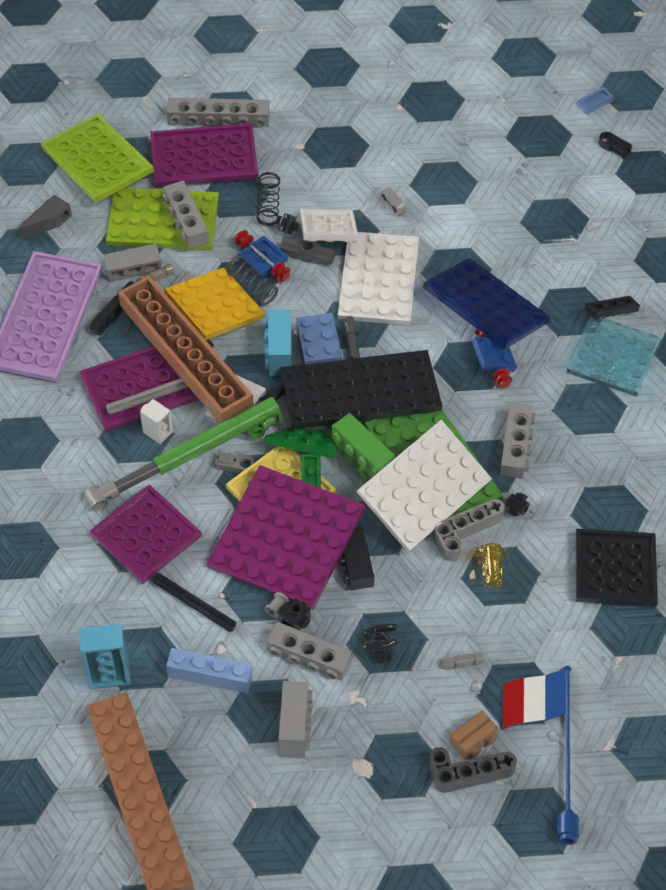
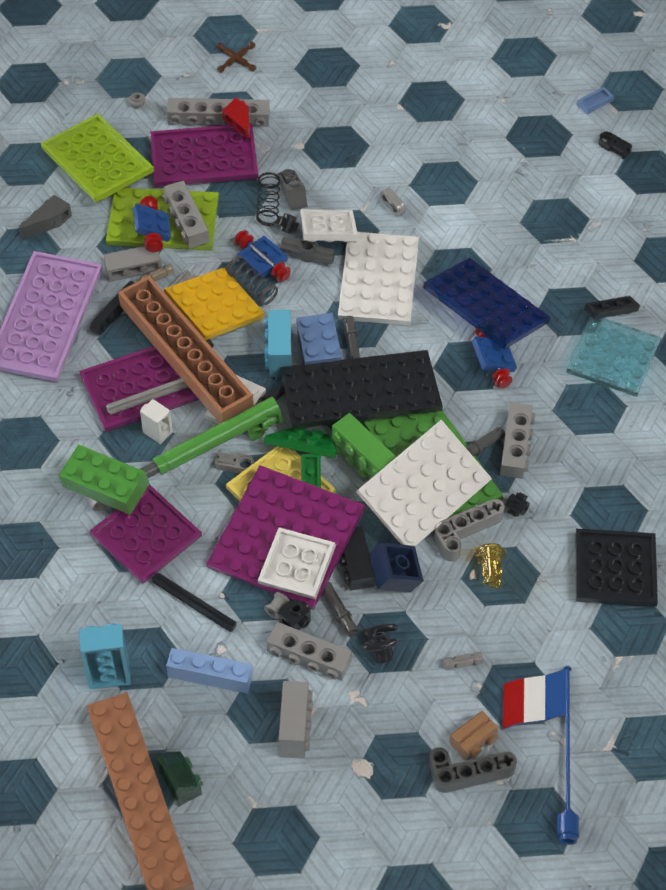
(104, 479): none -> bright green brick
(137, 100): none -> light grey plate
(151, 223): none -> blue plate
(179, 776): none -> clear green slope
(236, 57): none -> reddish brown piece
(237, 115): none -> red slope
(293, 189): none -> dark grey slope
(297, 563): none -> white plate
(343, 615): none -> dark grey pin
(396, 567): none -> dark blue brick
(476, 447): none -> dark grey pin

